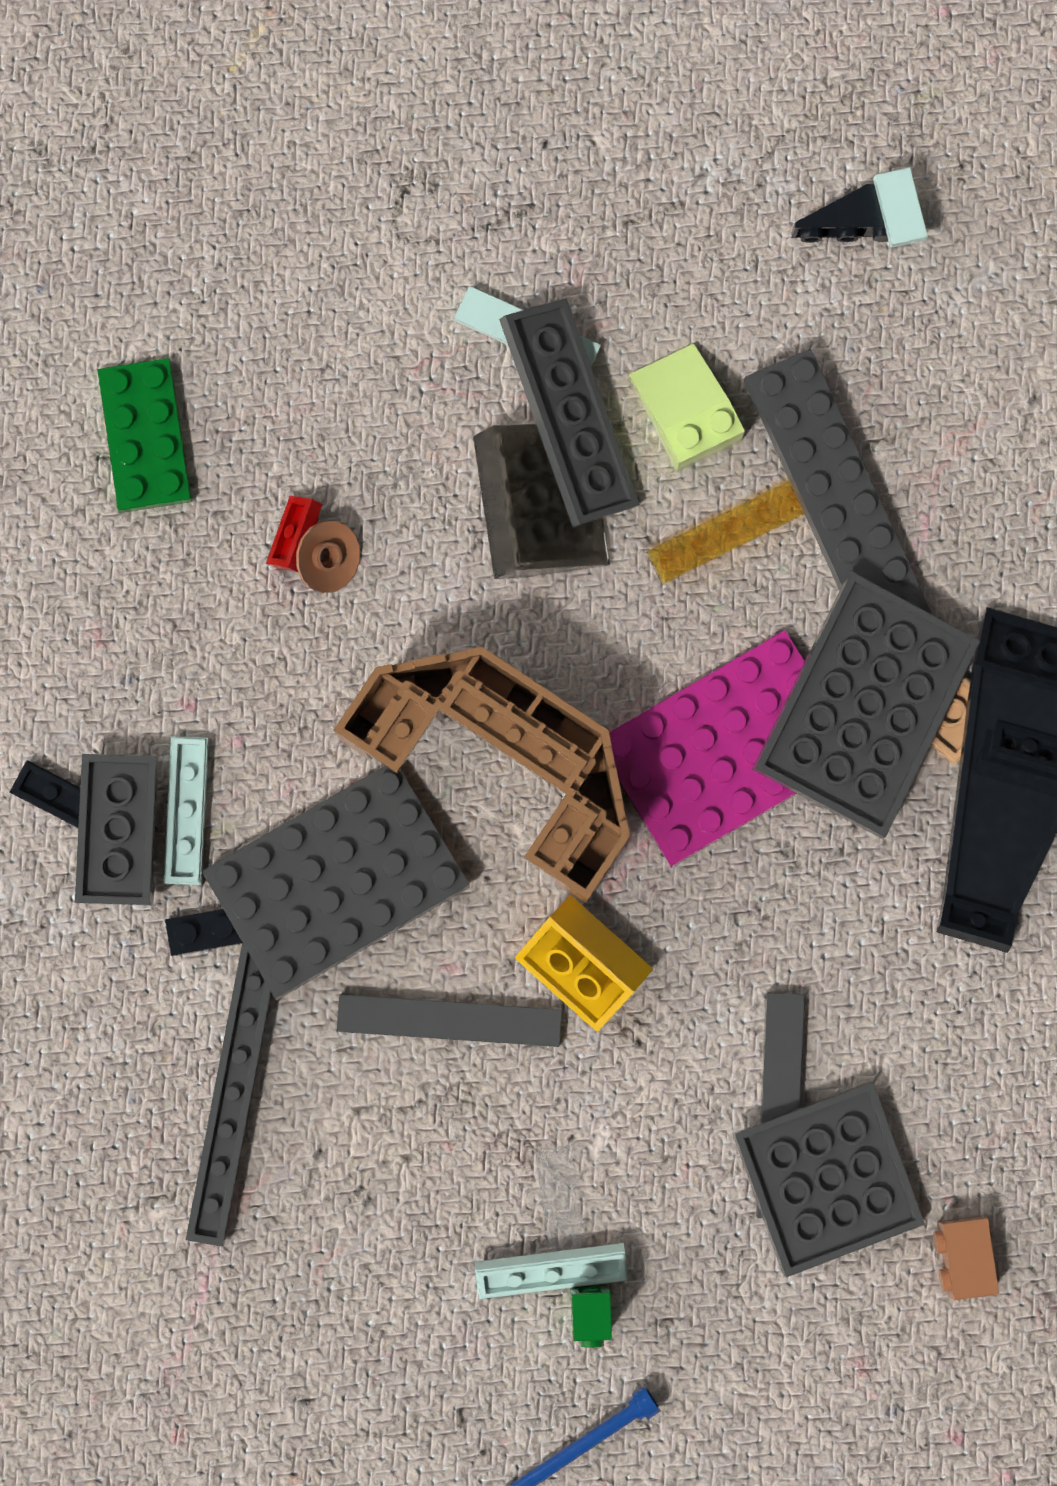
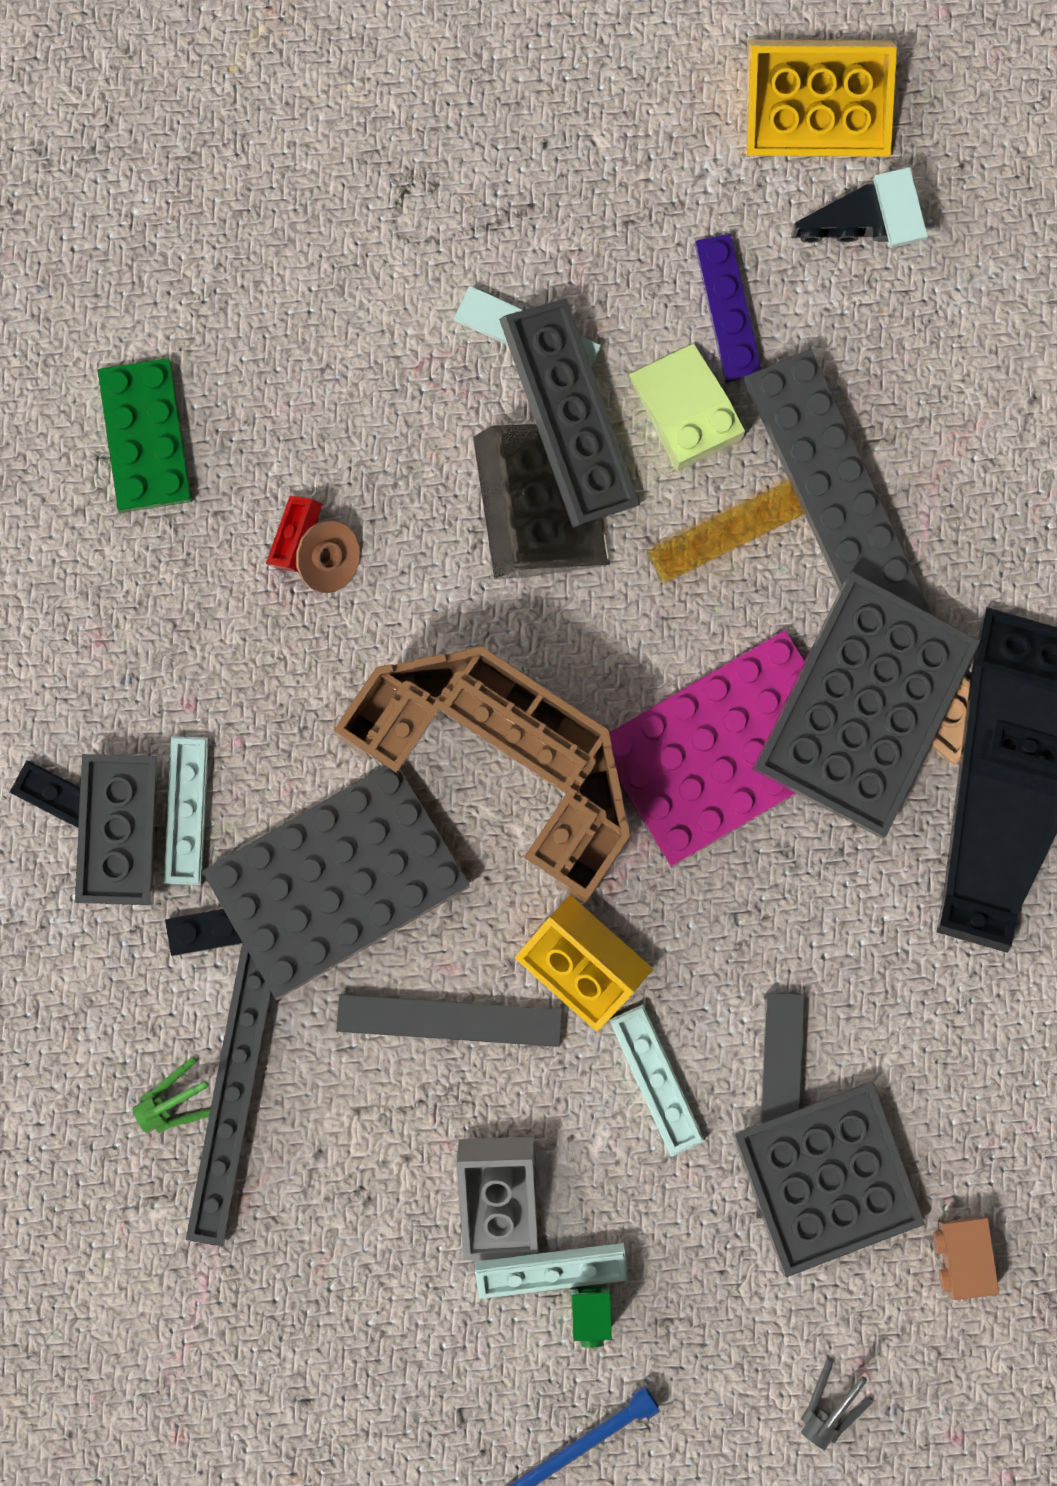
(153, 1112): none -> bright green plant
(497, 1197): none -> light grey slope
(656, 1080): none -> light aqua tile
(727, 307): none -> dark purple plate
(820, 97): none -> yellow slope
(825, 1427): none -> dark grey plant

